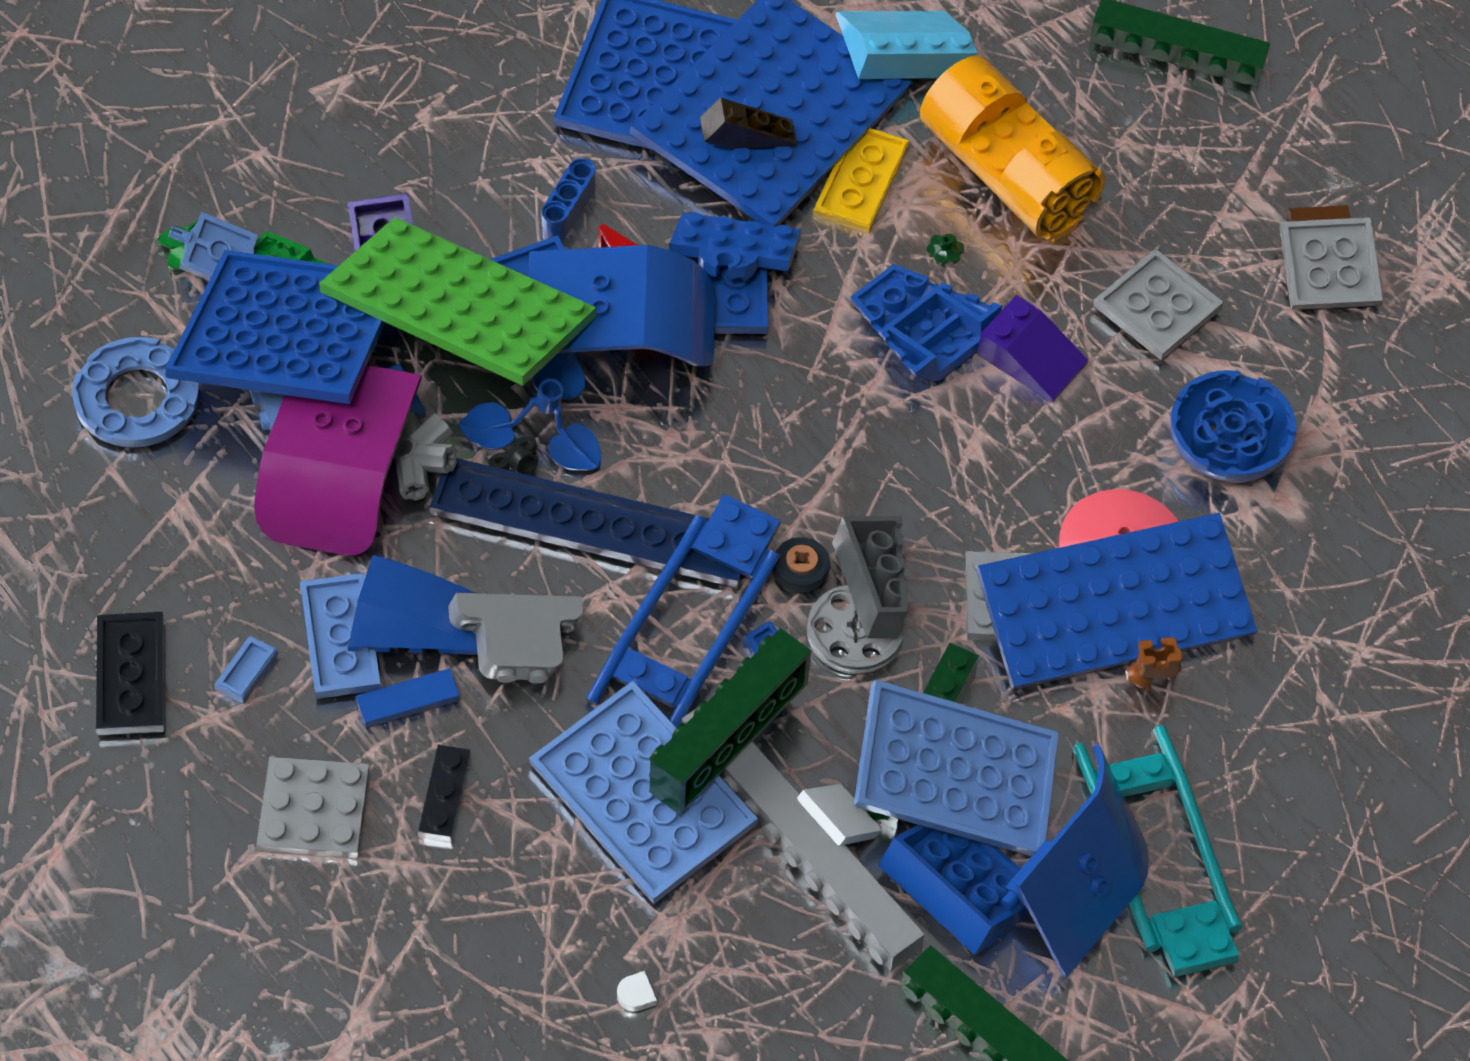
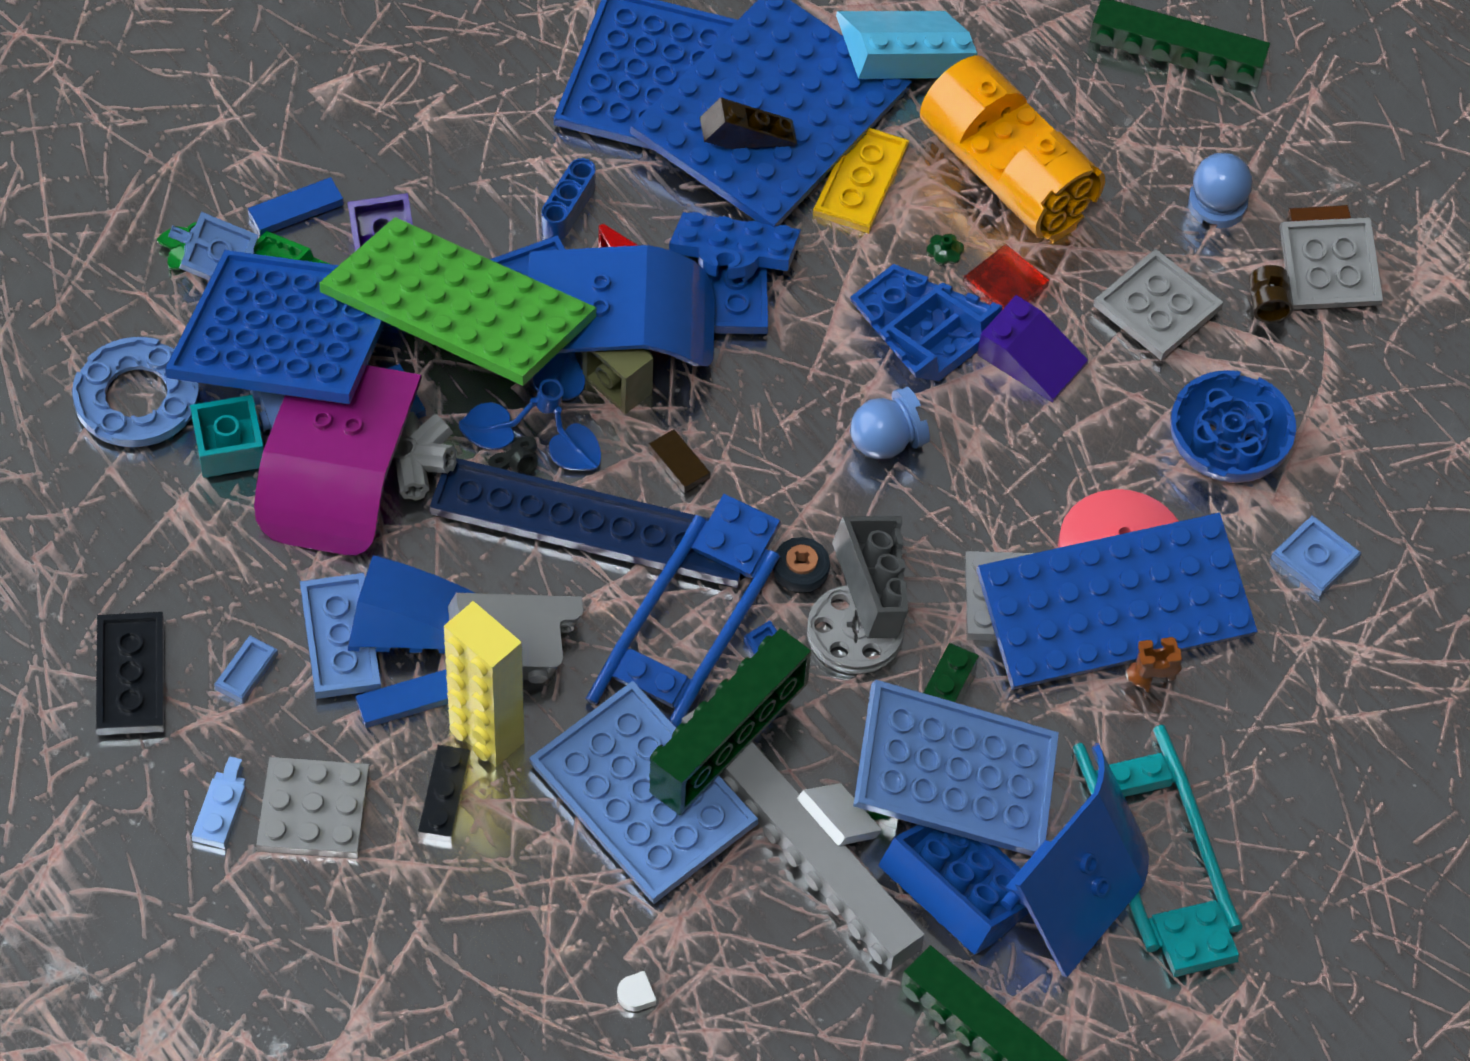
(221, 806): none -> light blue hinge
(227, 435): none -> teal brick
(295, 206): none -> blue tile
(484, 684): none -> light yellow brick
(620, 375): none -> olive brick
(679, 461): none -> dark brown tile
(886, 426): none -> medium blue tile
(1005, 276): none -> clear red tile
(1220, 190): none -> medium blue tile
(1270, 293): none -> dark brown wheel
(1316, 555): none -> medium blue tile

